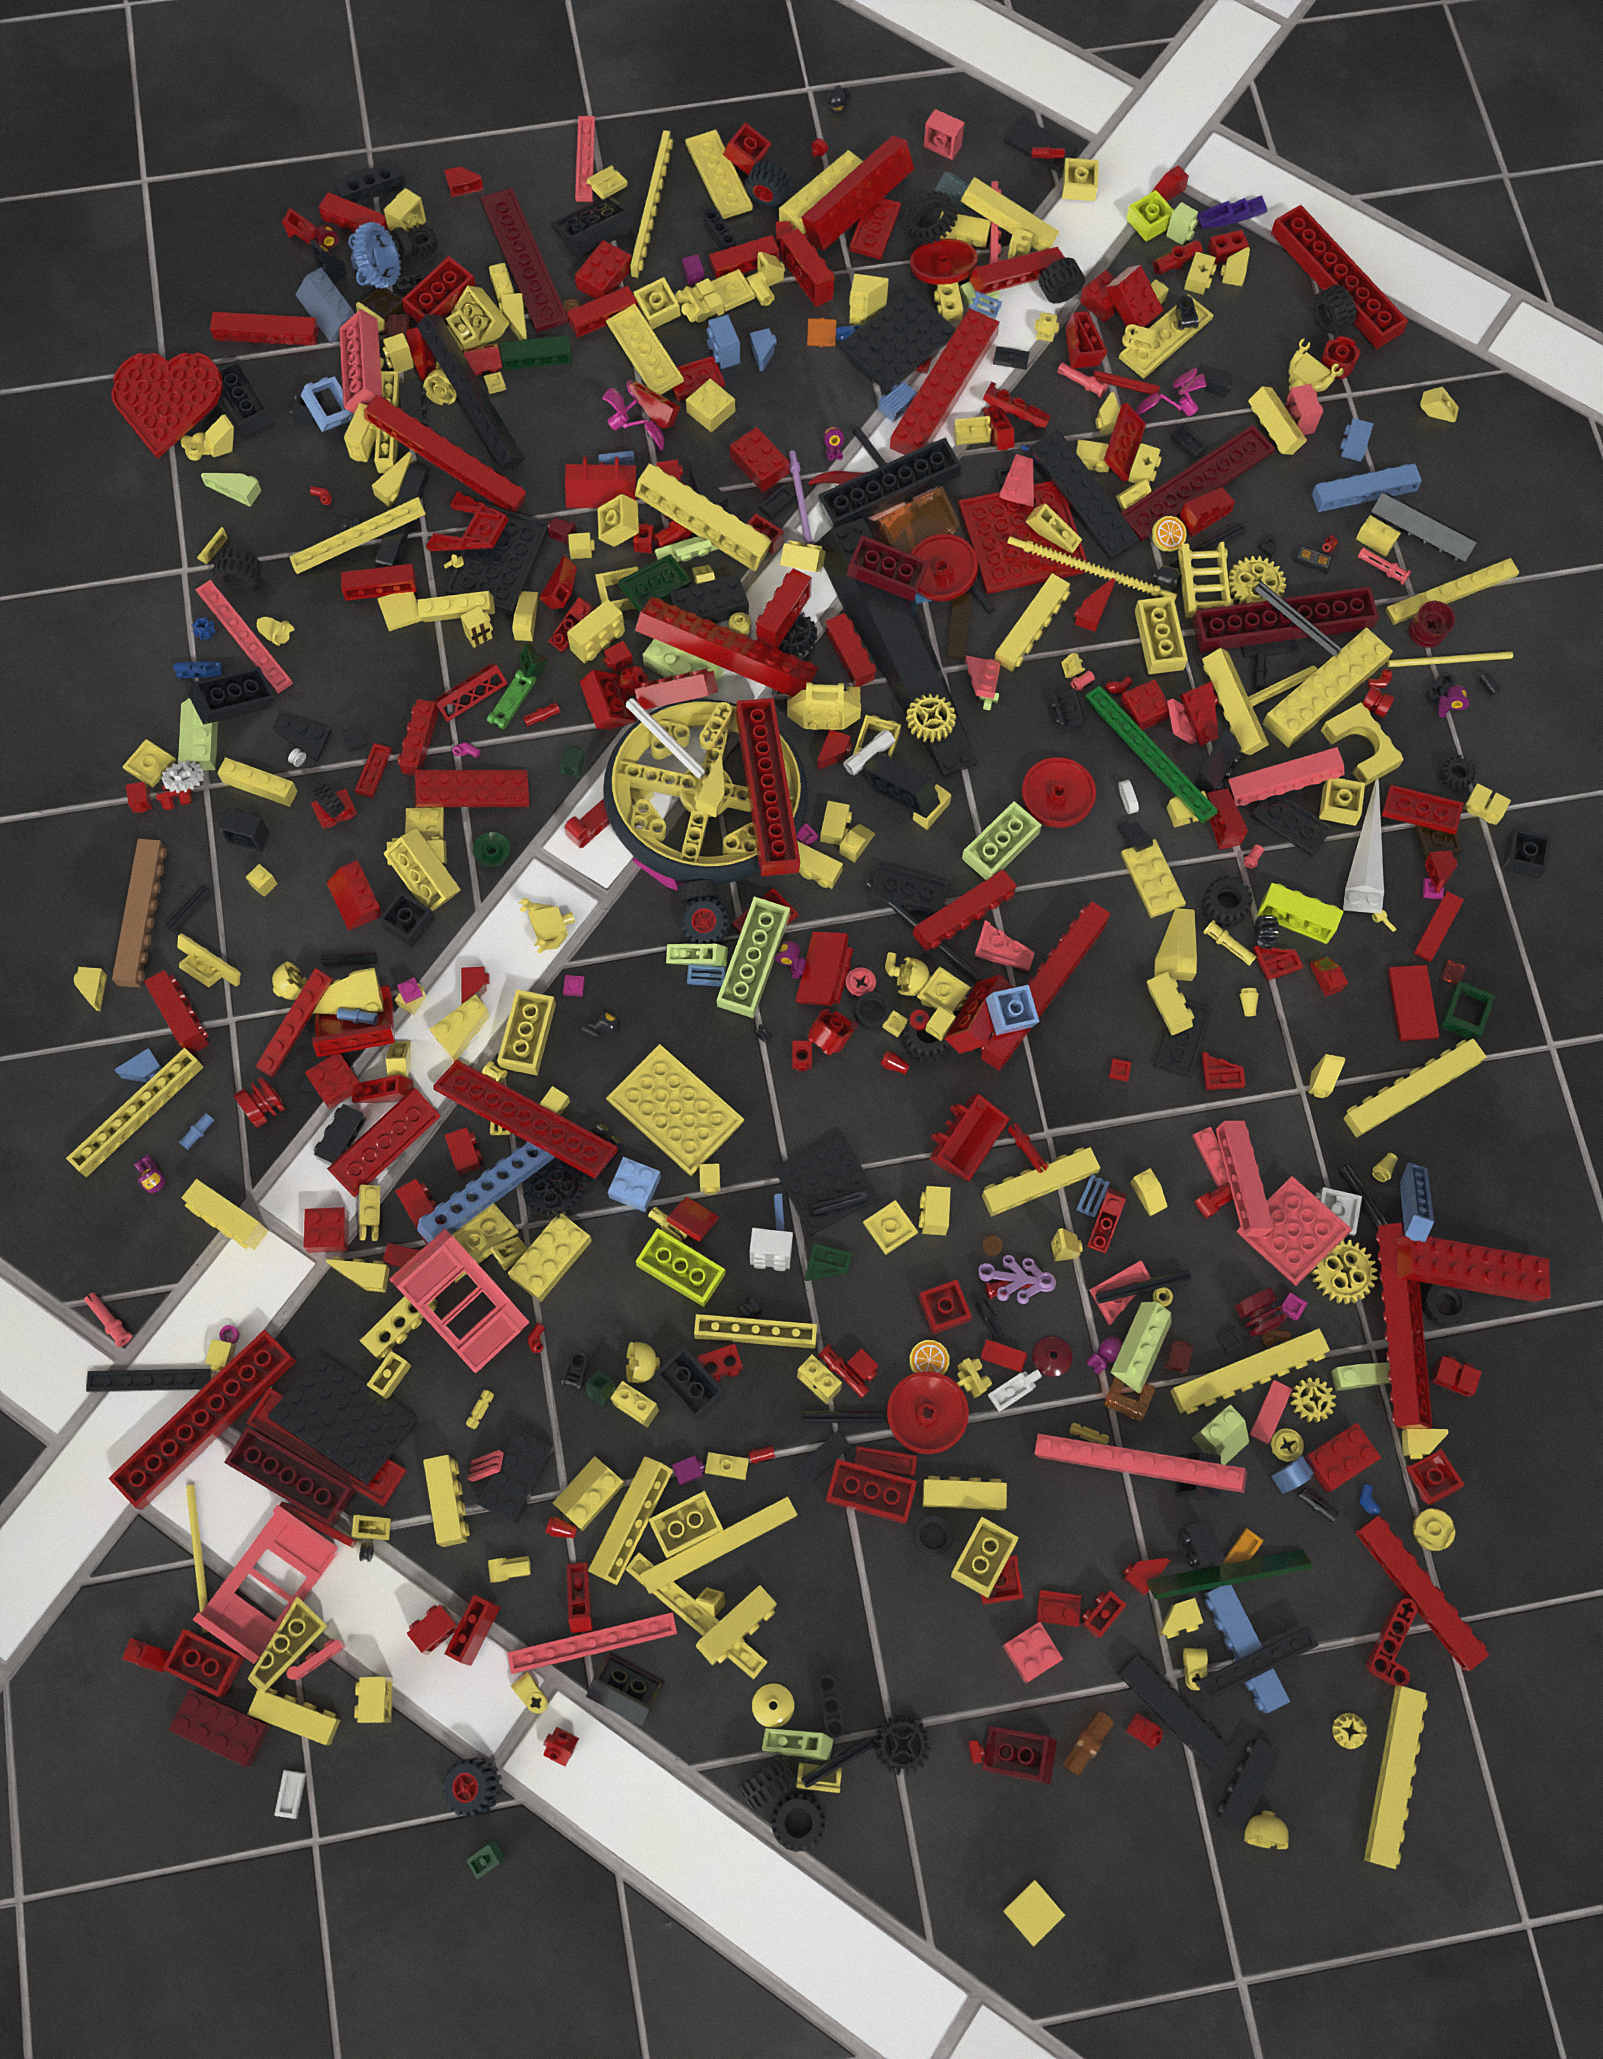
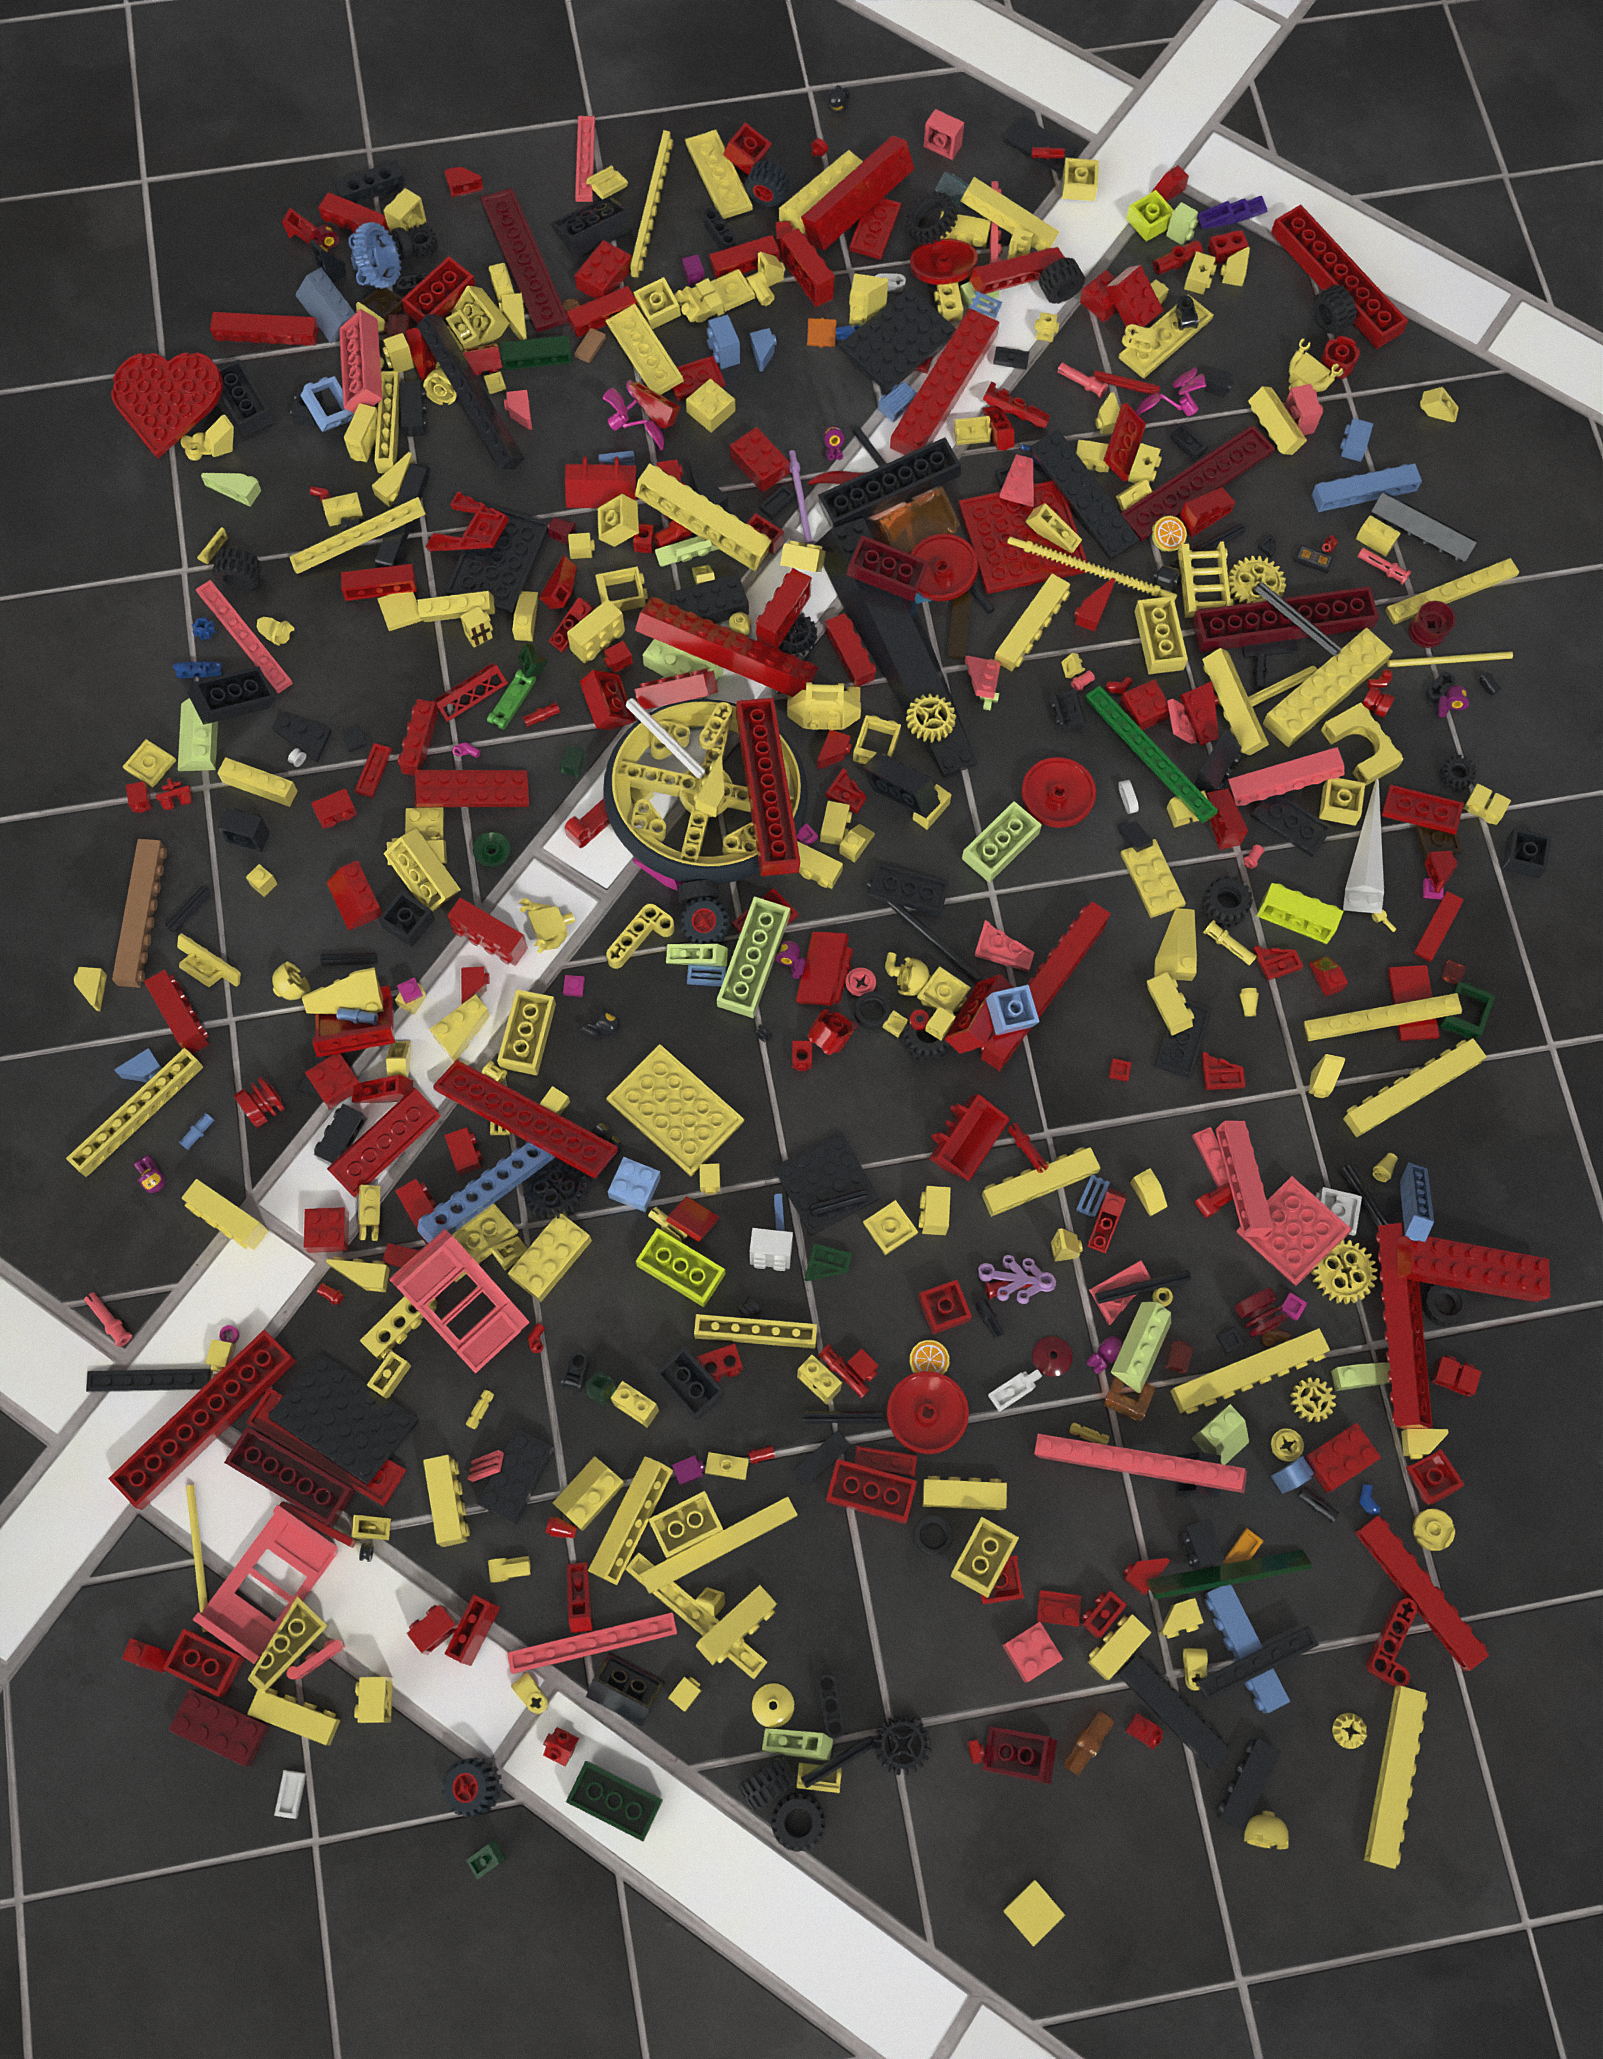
(182, 776): white gear -> none
(294, 1022): red plate -> none
(328, 800): black tyre -> none
(331, 1294): none -> red pin
(342, 506): none -> light yellow brick
(444, 454): red brick -> none
(456, 562): light yellow hand -> none
(487, 932): none -> red brick
(519, 408): none -> coral slope
(590, 345): none -> medium nougat tile
(614, 1800): none -> dark green brick
(629, 934): none -> light yellow beam
(631, 679): red brick -> none
(641, 1362): light yellow cylinder -> none
(654, 581): dark green plate -> none
(685, 1693): none -> light yellow brick
(846, 792): none -> red wing
(880, 743): white axle -> none
(893, 278): none -> white beam
(894, 1062): red cone -> none
(964, 910): red brick -> none
(970, 1377): light yellow hips -> none
(992, 1246): clear orange tile -> none
(1003, 1355): red slope -> none
(1084, 342): red wedge -> none
(1118, 1646): none -> light yellow brick
(1266, 930): black gear -> none
(1270, 1412): coral tile -> none
(1382, 1017): none -> light yellow plate

